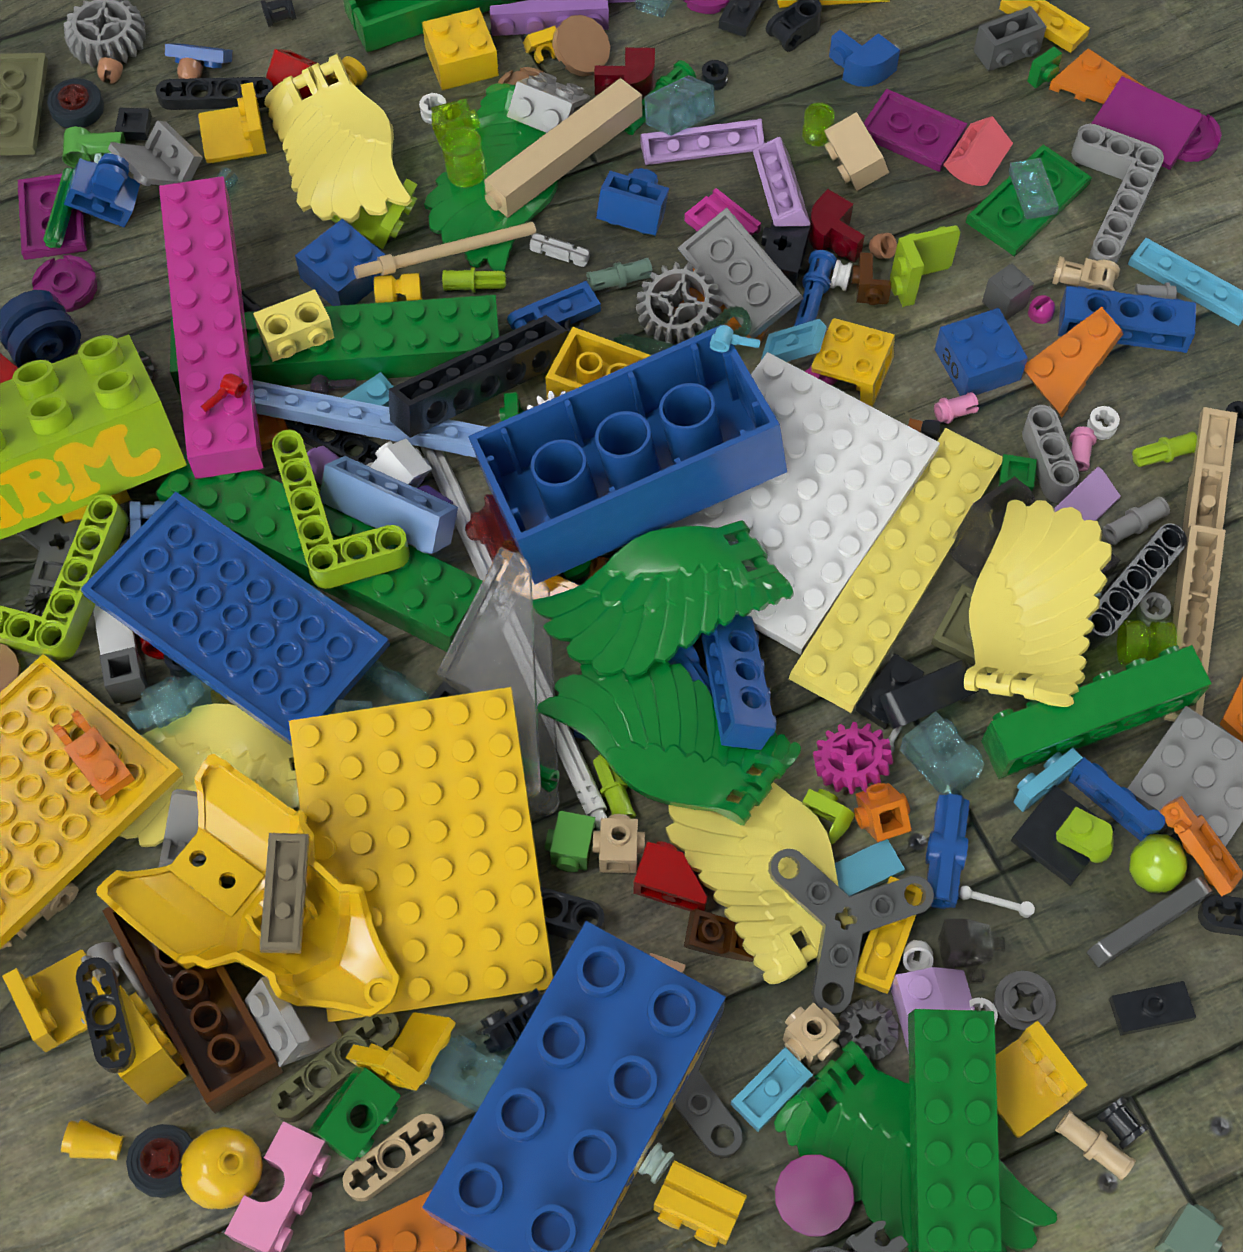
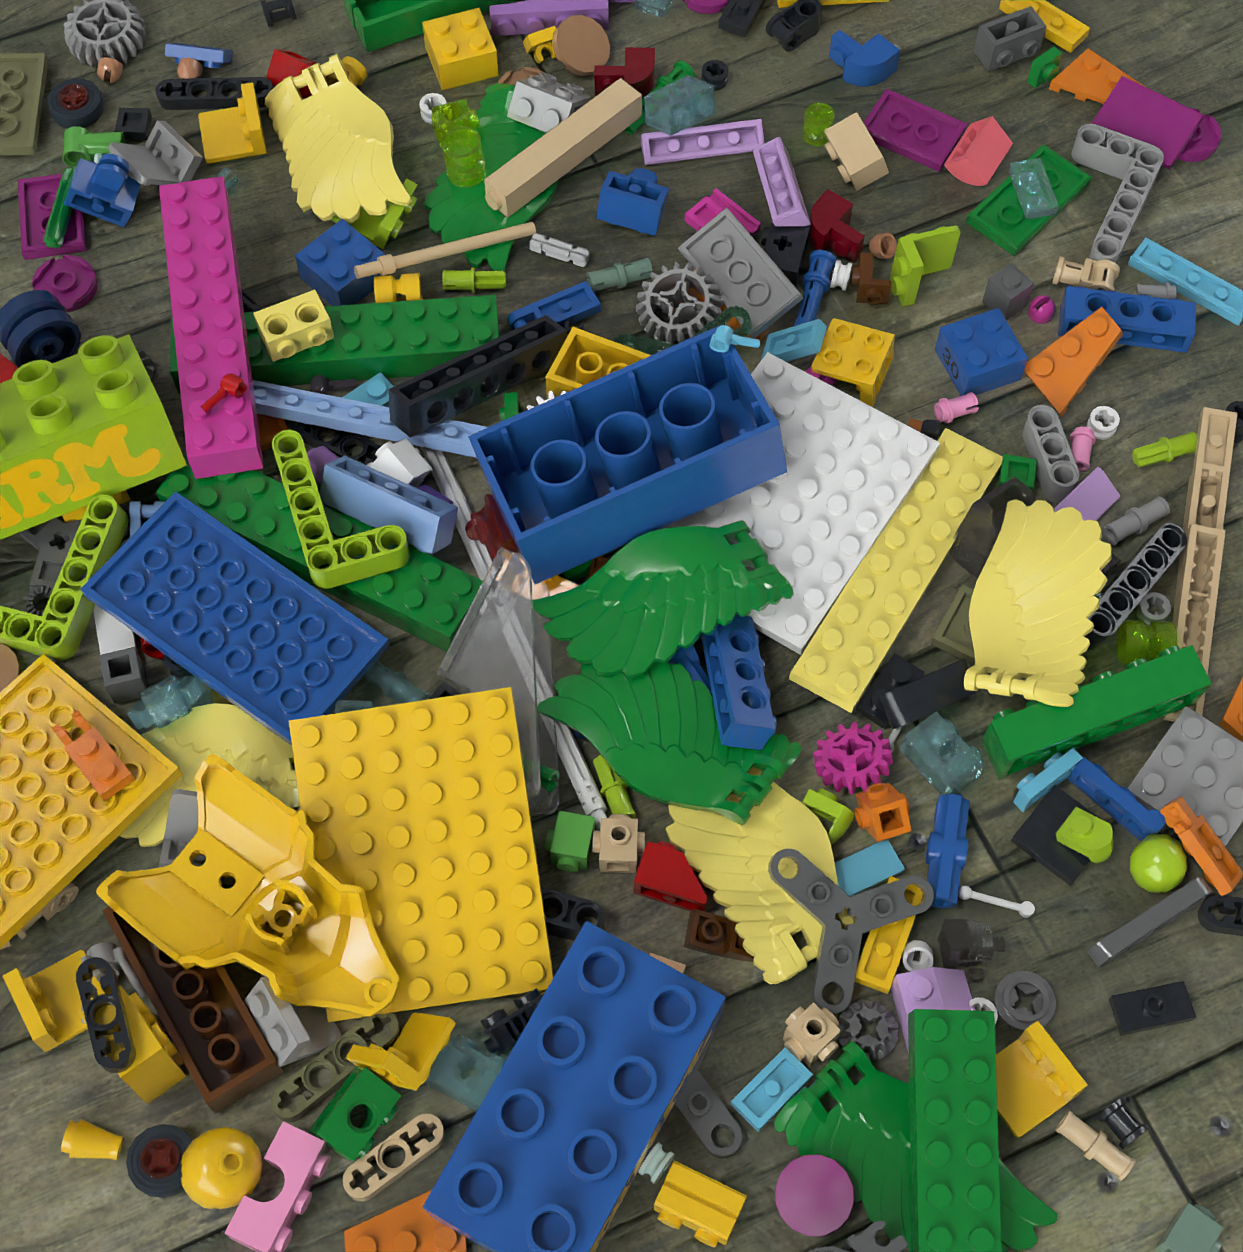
(284, 893): dark tan tile -> none

